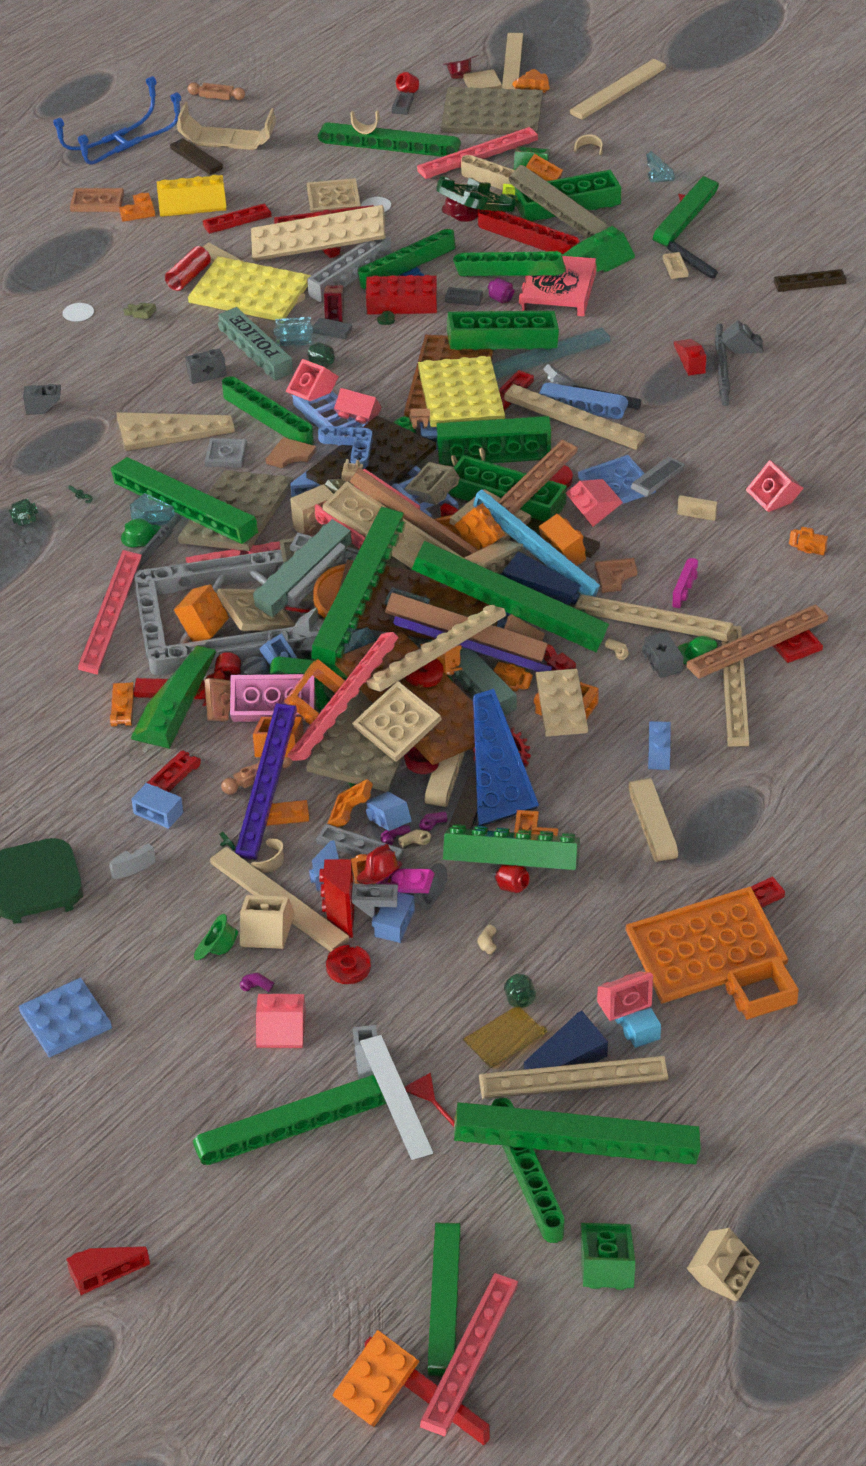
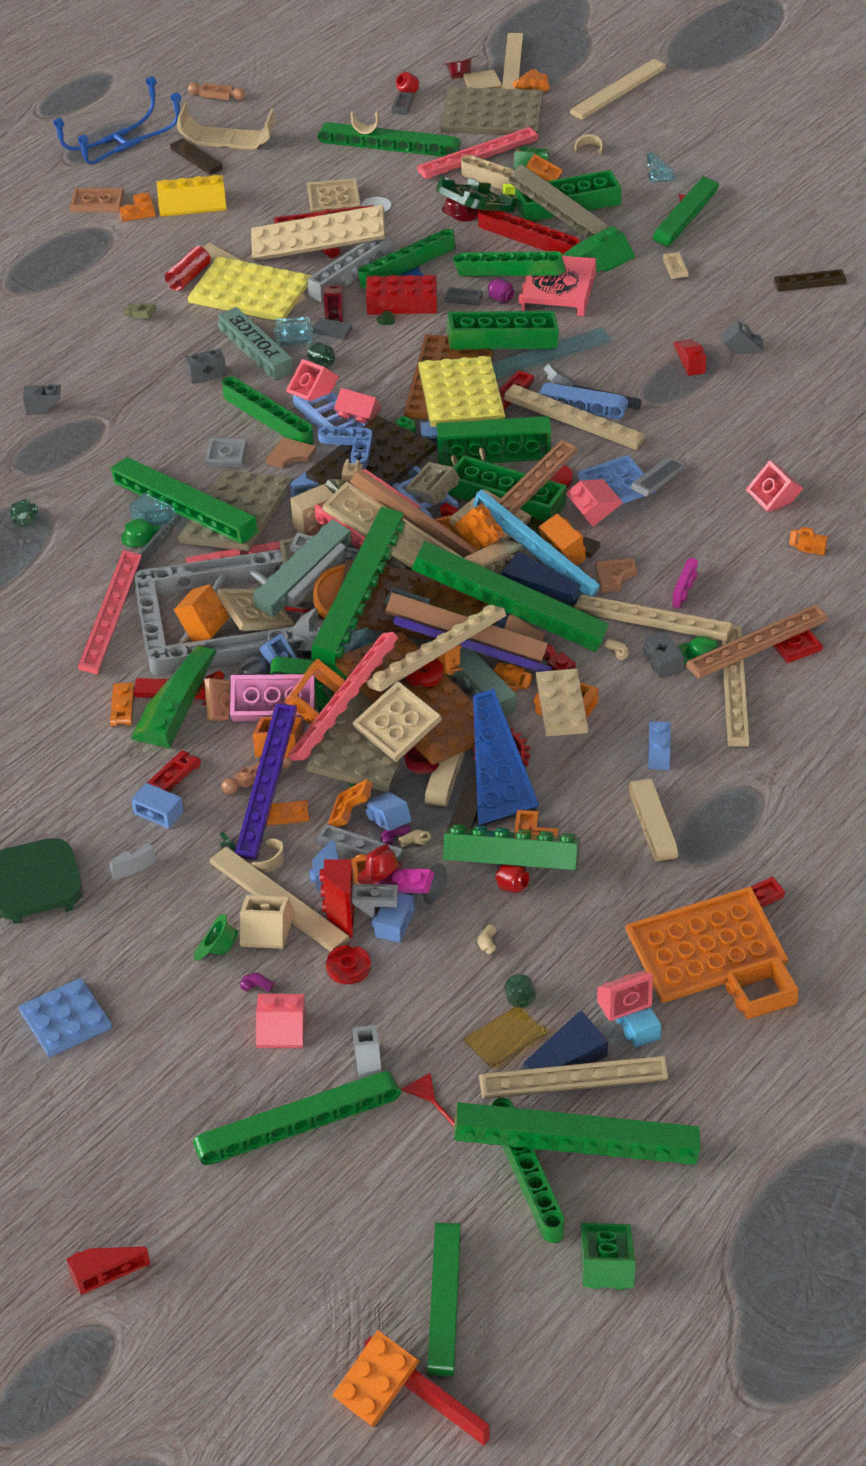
(78, 312): white sticker -> none
(79, 493): clear green hand -> none
(155, 429): tan wing -> none
(228, 664): red head -> none
(236, 218): red tile -> none
(396, 1097): white sticker -> none
(419, 415): nougat tile -> none
(431, 819): magenta arm -> none
(468, 1355): coral plate -> none
(693, 260): black axle -> none
(697, 508): tan plate -> none
(723, 1264): tan slope -> none
(724, 387): dark grey axle -> none

